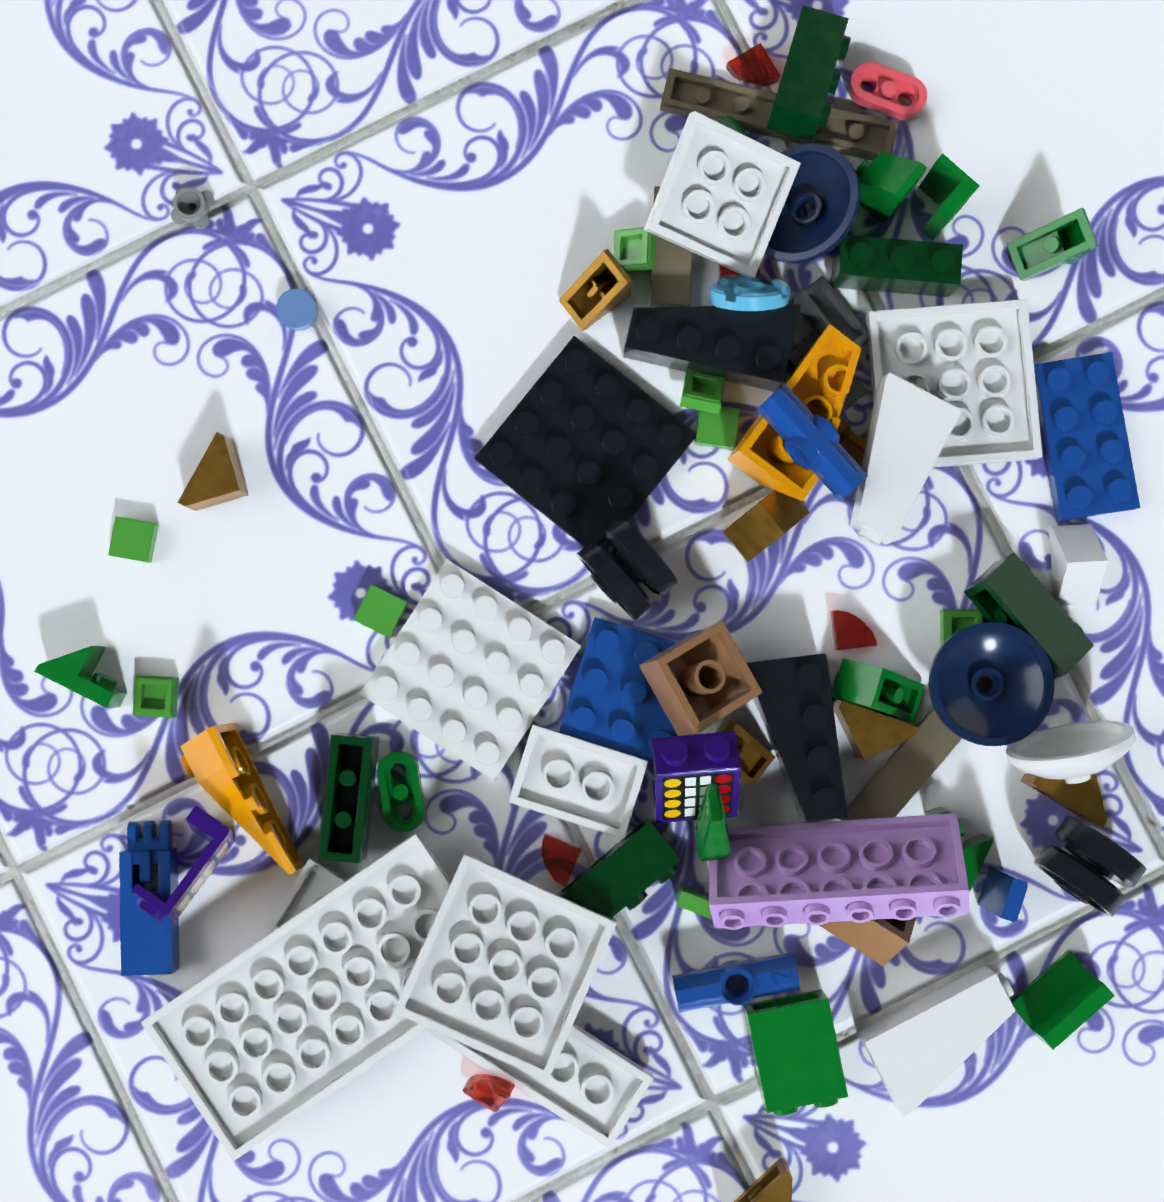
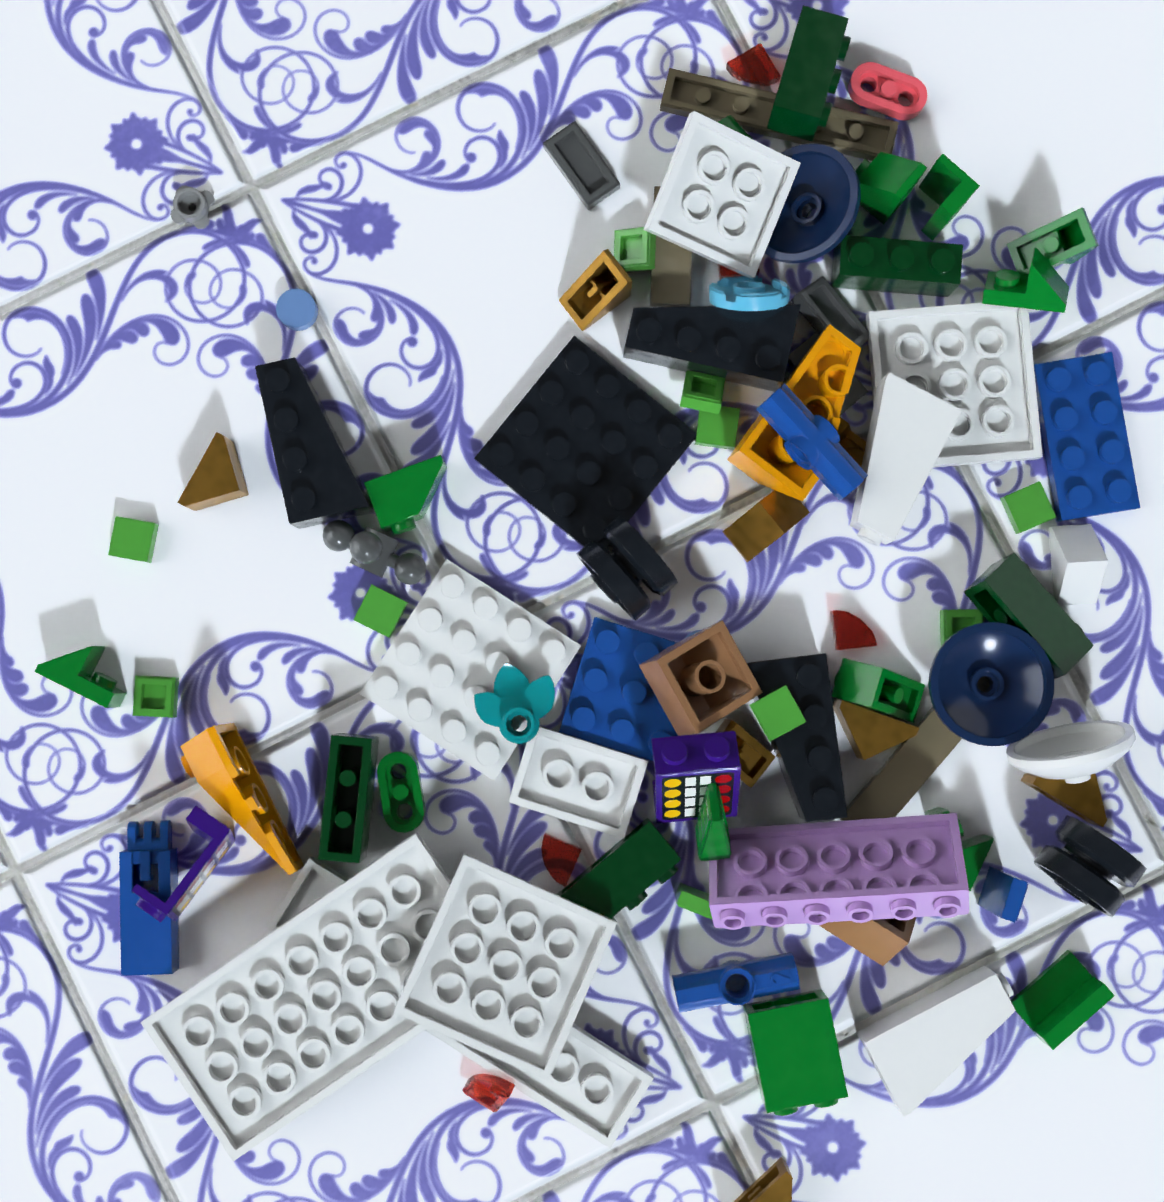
(308, 453): none -> black wedge
(373, 551): none -> dark grey piece
(405, 494): none -> green slope
(514, 697): none -> teal plate
(581, 165): none -> dark grey tile
(777, 713): none -> bright green tile
(1028, 507): none -> bright green tile
(1039, 290): none -> green slope

